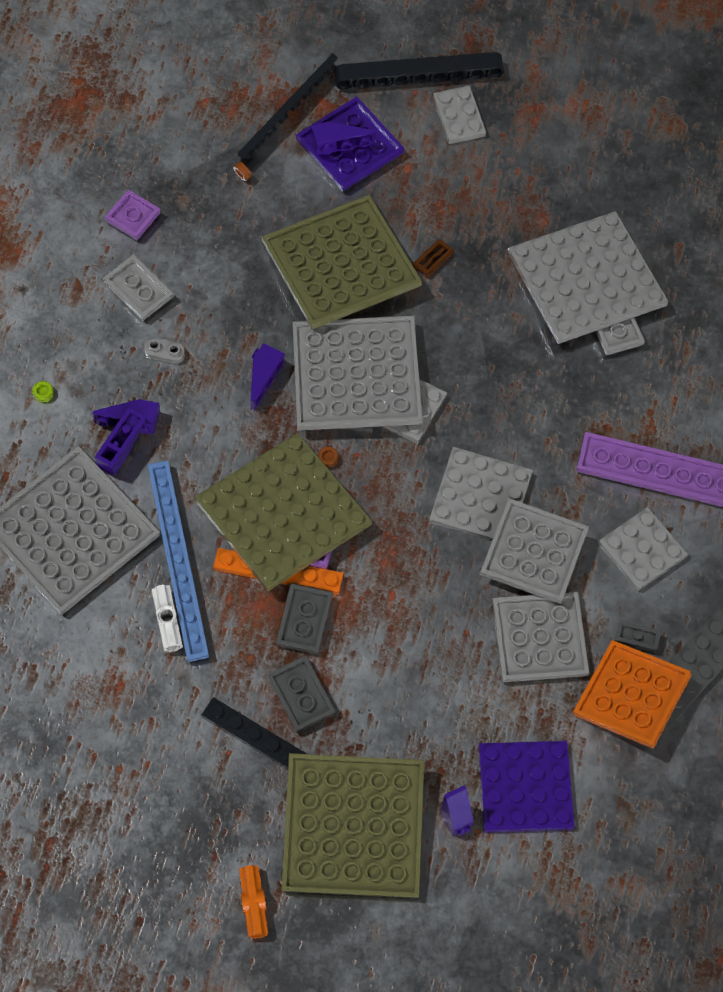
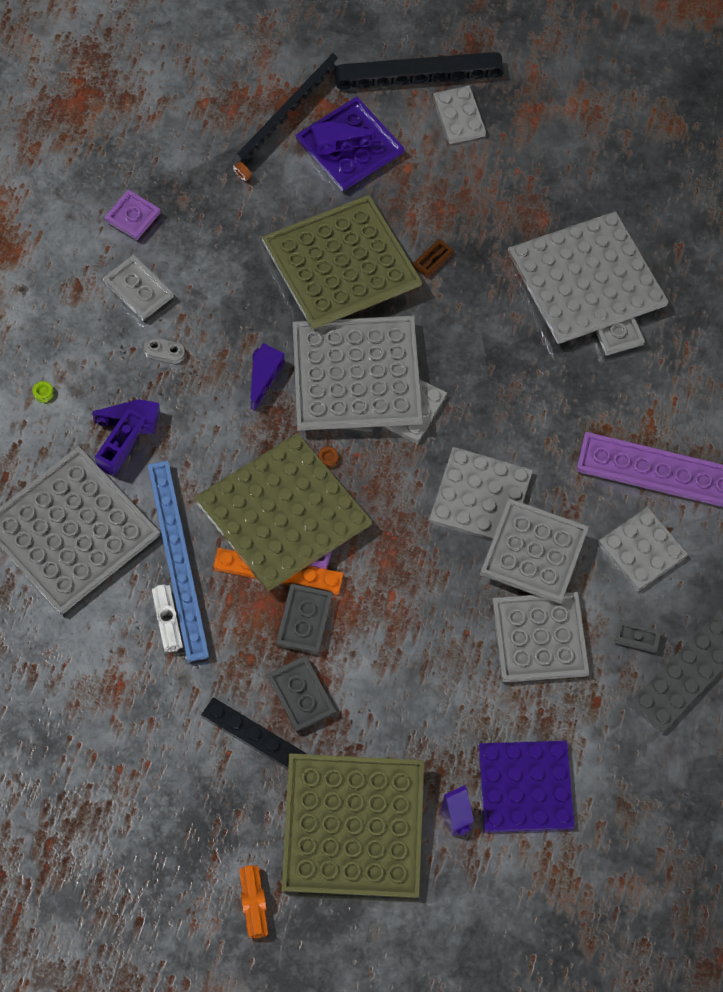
(632, 694): orange plate -> none

